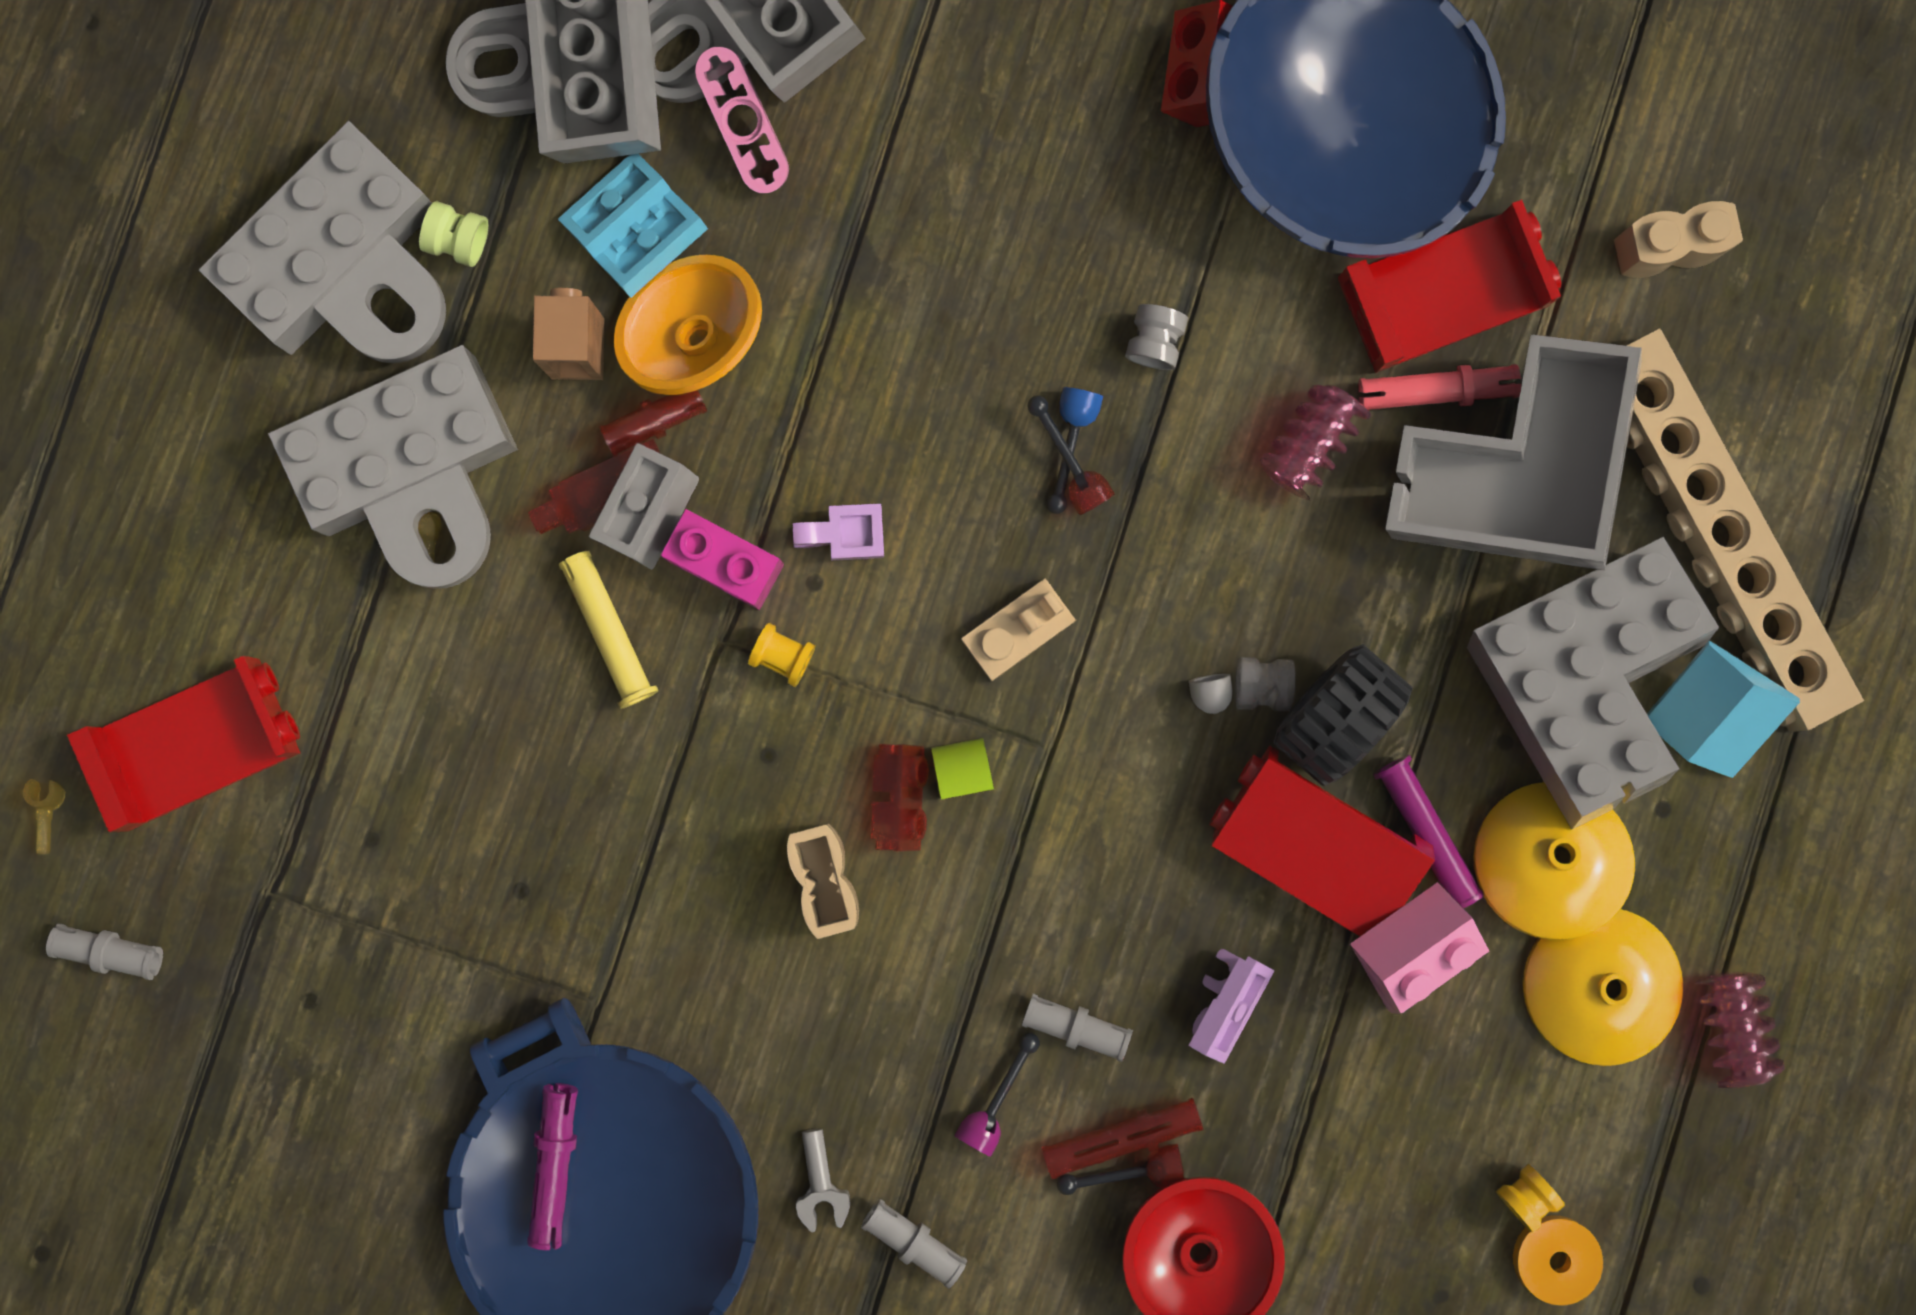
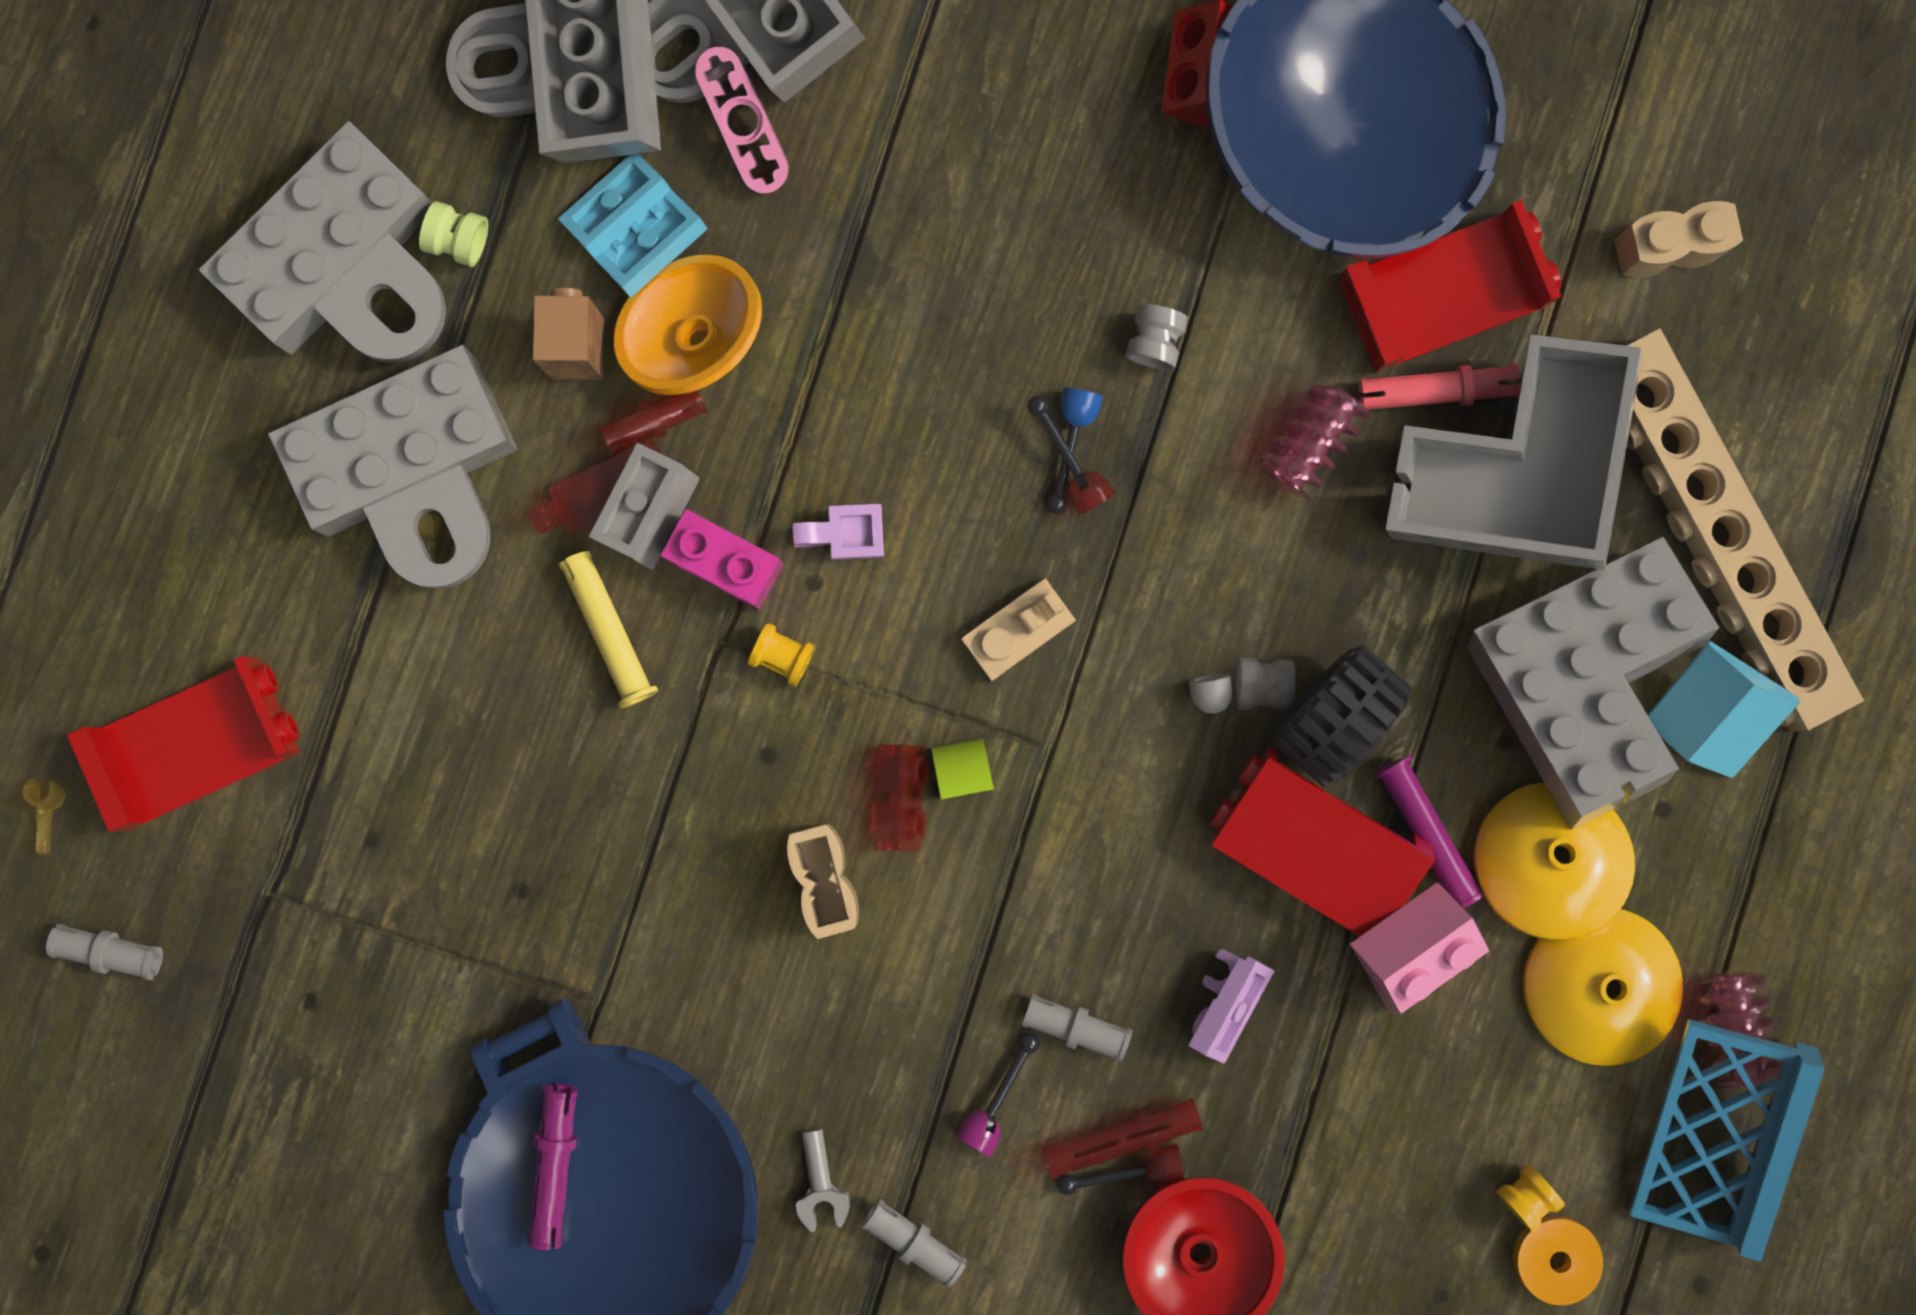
(1775, 1138): none -> dark azure fence

